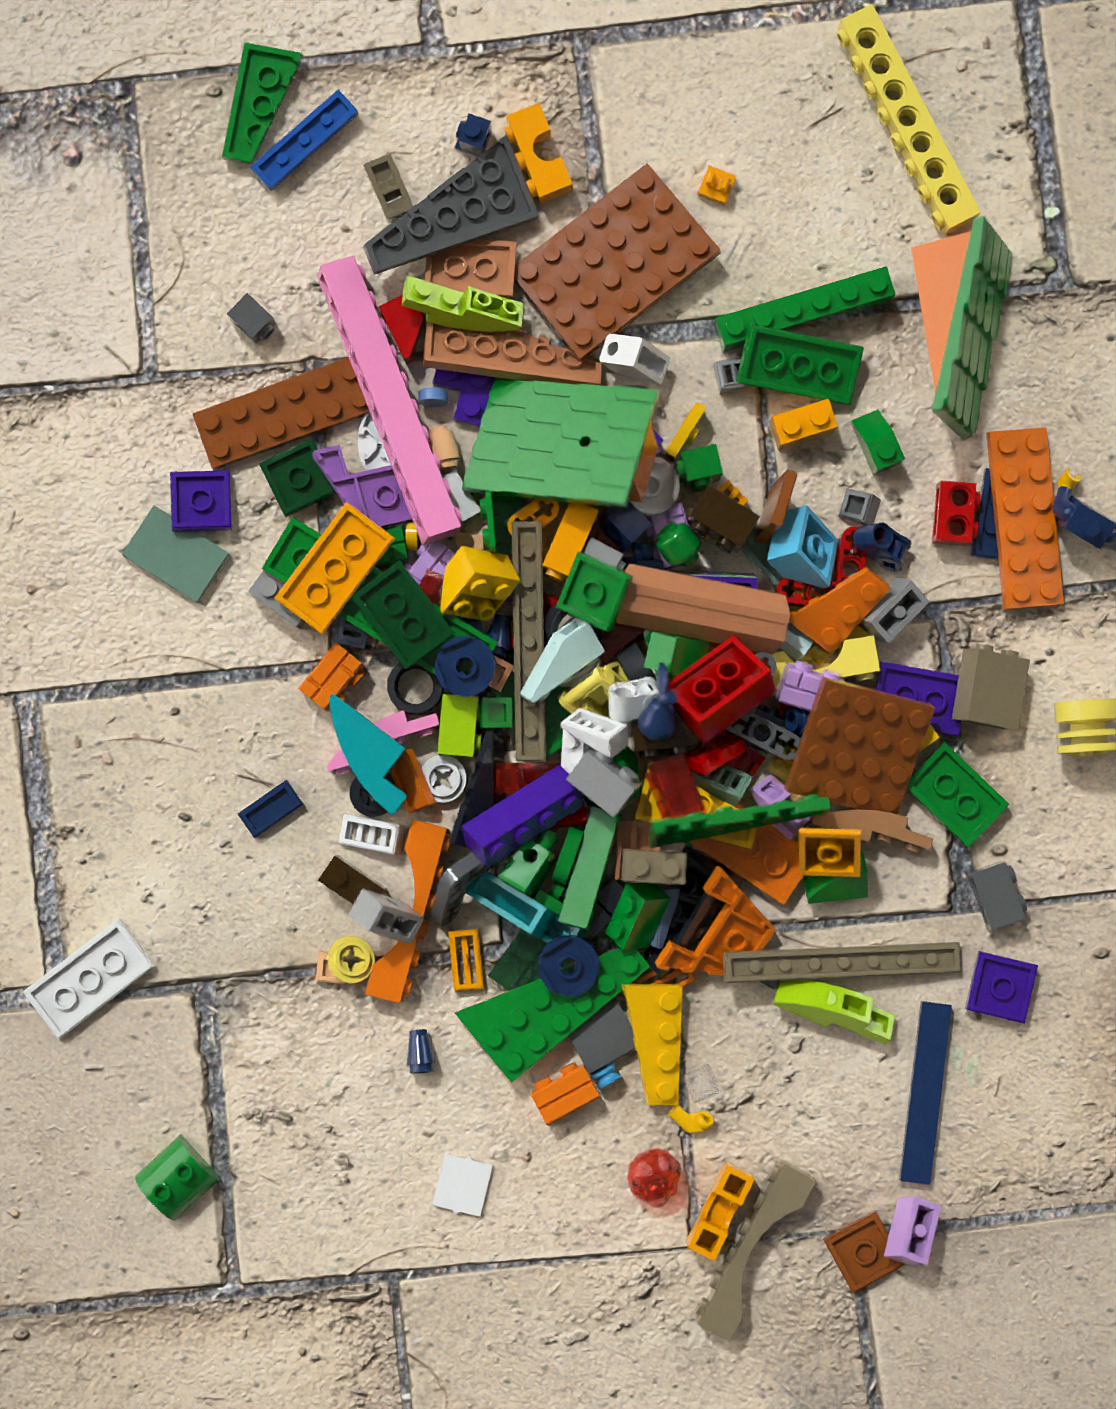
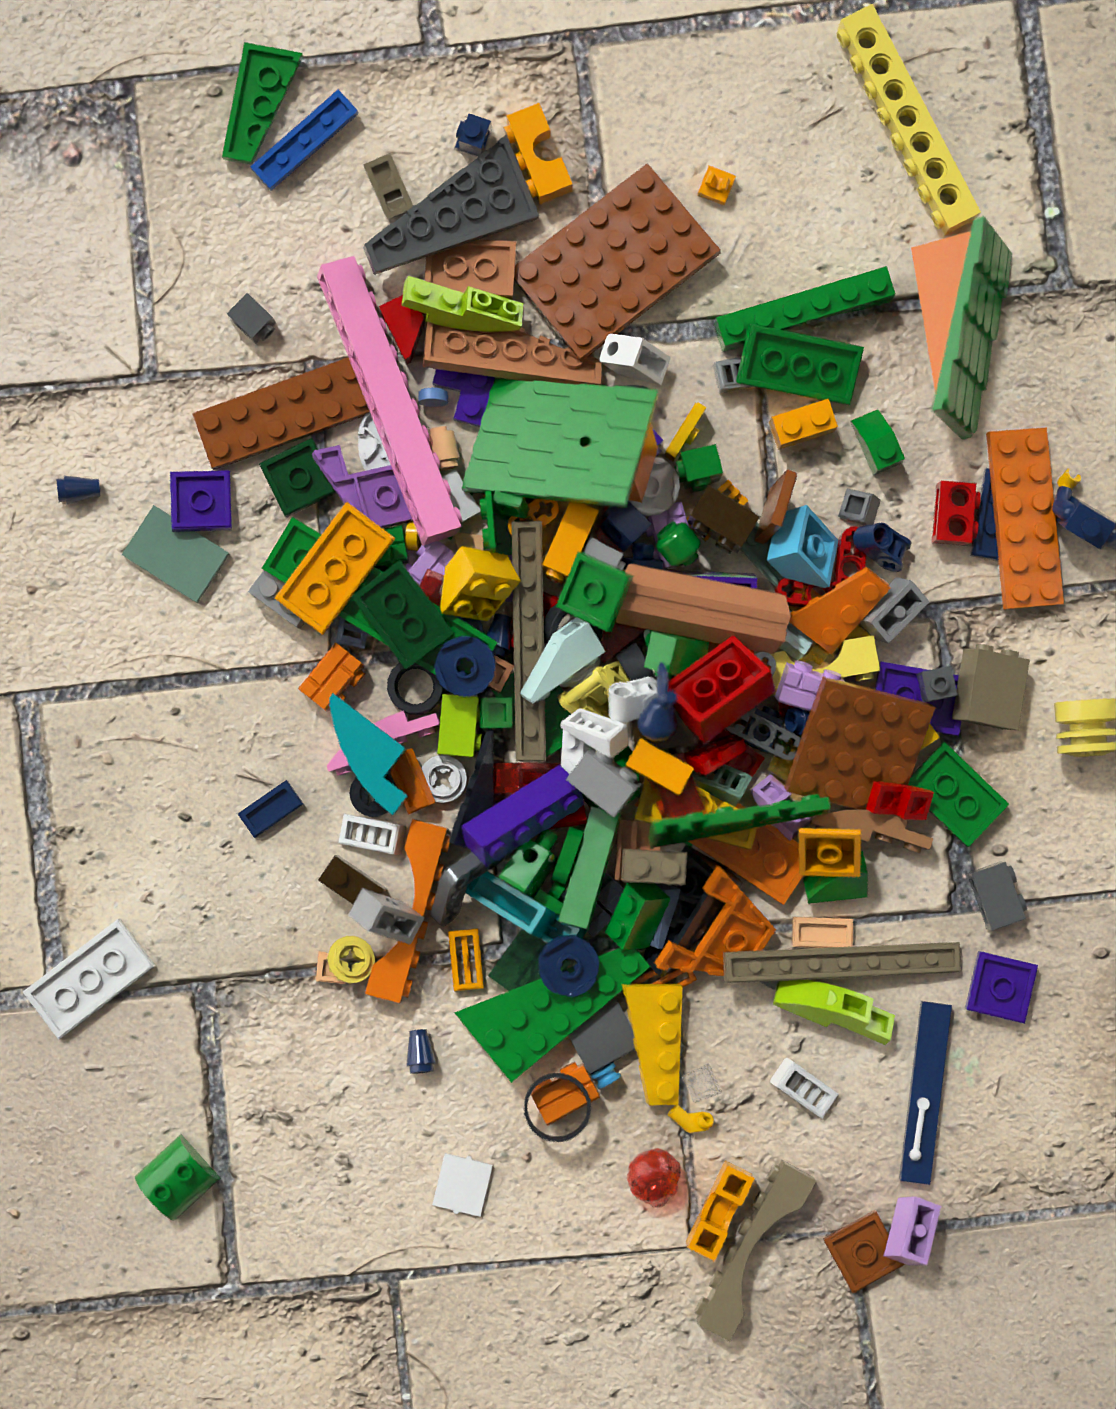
(76, 489): none -> dark blue cone
(511, 504): none -> green tile
(557, 1138): none -> black tyre
(659, 767): none -> light orange tile
(784, 1073): none -> white slope
(822, 932): none -> light nougat tile
(899, 800): none -> red slope
(922, 1104): none -> white hinge
(936, 684): none -> dark grey brick

